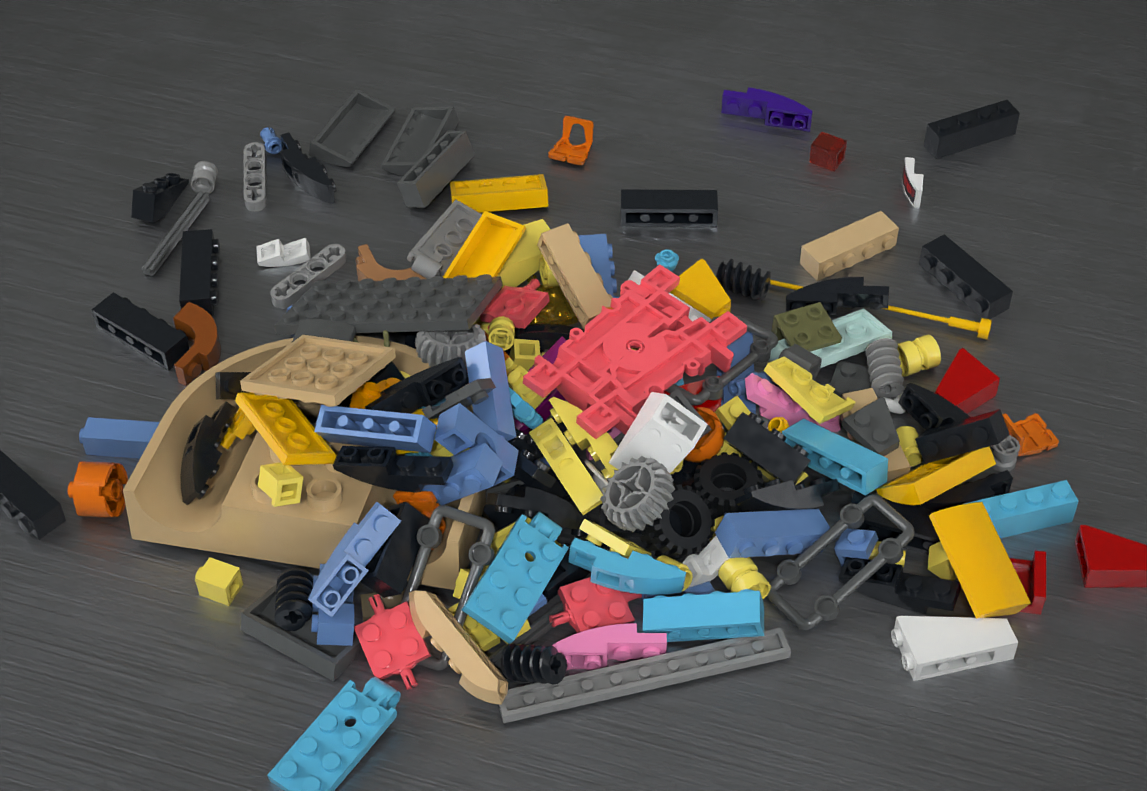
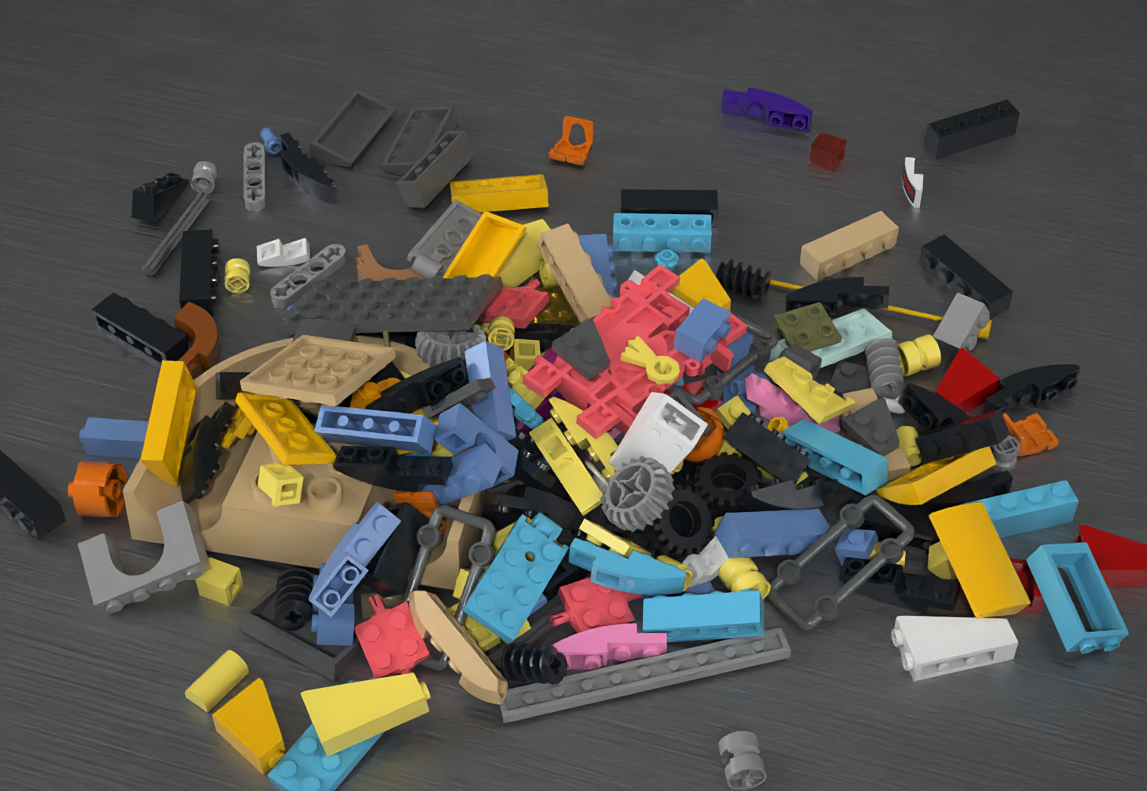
(169, 422): none -> yellow slope
(181, 560): none -> light grey arch
(217, 681): none -> light yellow brick
(237, 275): none -> light yellow wheel
(252, 727): none -> yellow slope
(364, 709): none -> light yellow slope
(583, 350): none -> dark grey wing
(658, 368): none -> light yellow piece
(662, 232): none -> medium azure brick
(702, 330): none -> medium blue brick
(742, 760): none -> light grey wheel
(962, 324): none -> light grey brick
(1032, 385): none -> black slope
(1091, 592): none -> medium azure piece

